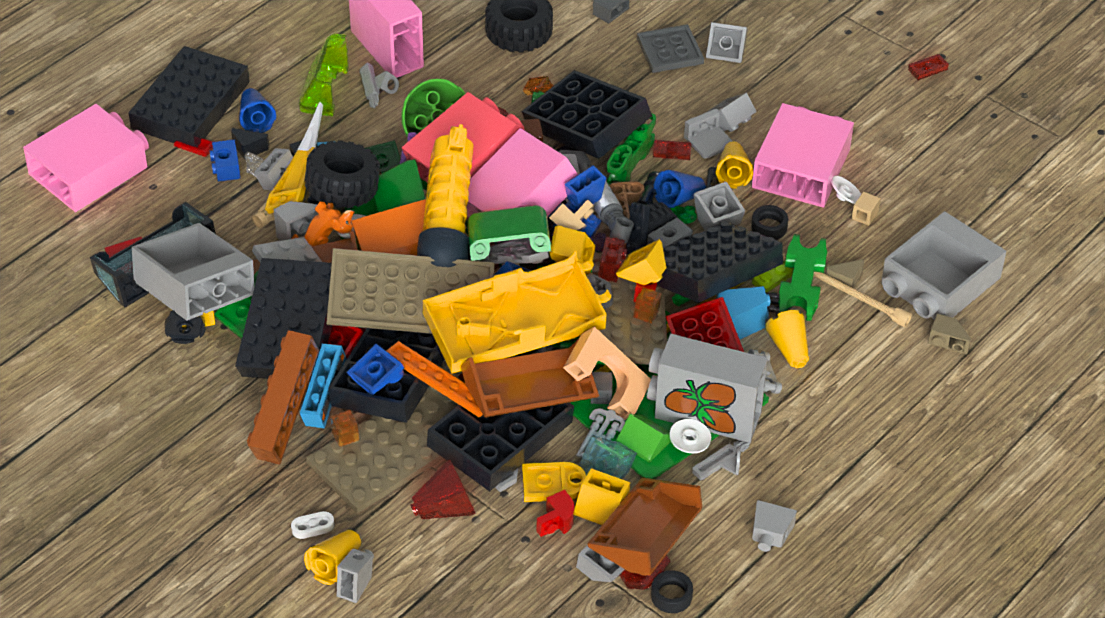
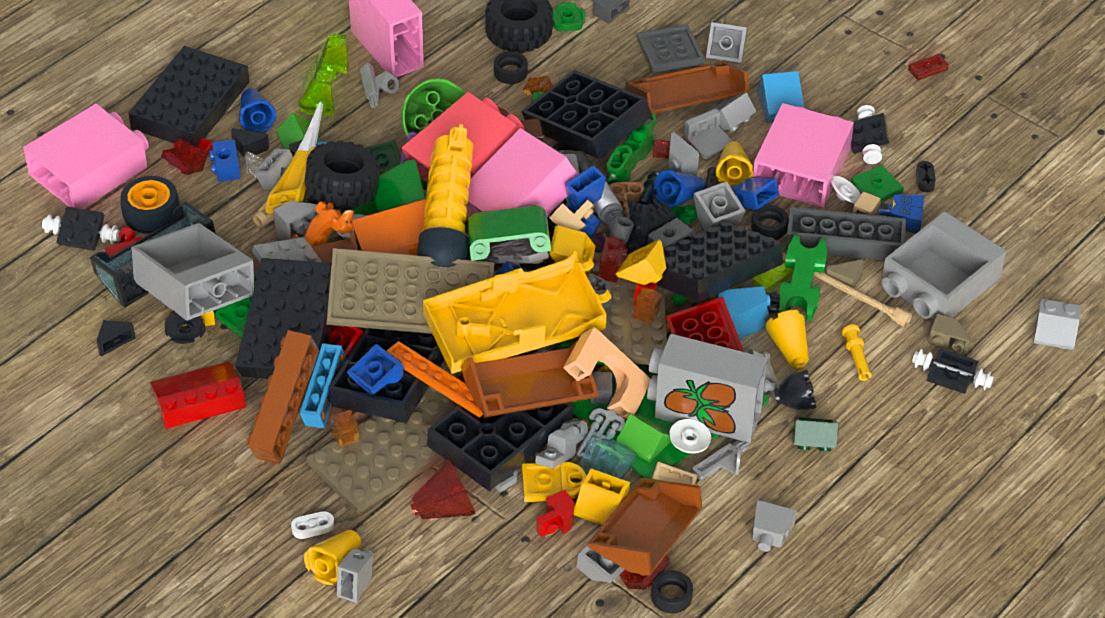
(80, 228): none -> black plate
(113, 335): none -> black slope
(126, 234): none -> red hinge
(148, 203): none -> black wheel
(185, 157): none -> clear red bracket
(198, 394): none -> red slope
(293, 130): none -> bright green slope
(510, 58): none -> black tyre
(563, 443): none -> light grey plate
(573, 22): none -> green plate
(672, 474): none -> tan plate
(682, 156): none -> light grey slope
(690, 86): none -> dark orange slope
(756, 192): none -> blue torso
(779, 89): none -> dark azure slope
(796, 391): none -> black piece
(815, 433): none -> slope
(847, 232): none -> dark grey brick
(855, 346): none -> yellow pin
(869, 134): none -> black plate
(878, 183): none -> green plate
(907, 207): none -> blue torso
(922, 177): none -> black beam
(952, 370): none -> black plate
(1057, 324): none -> slope

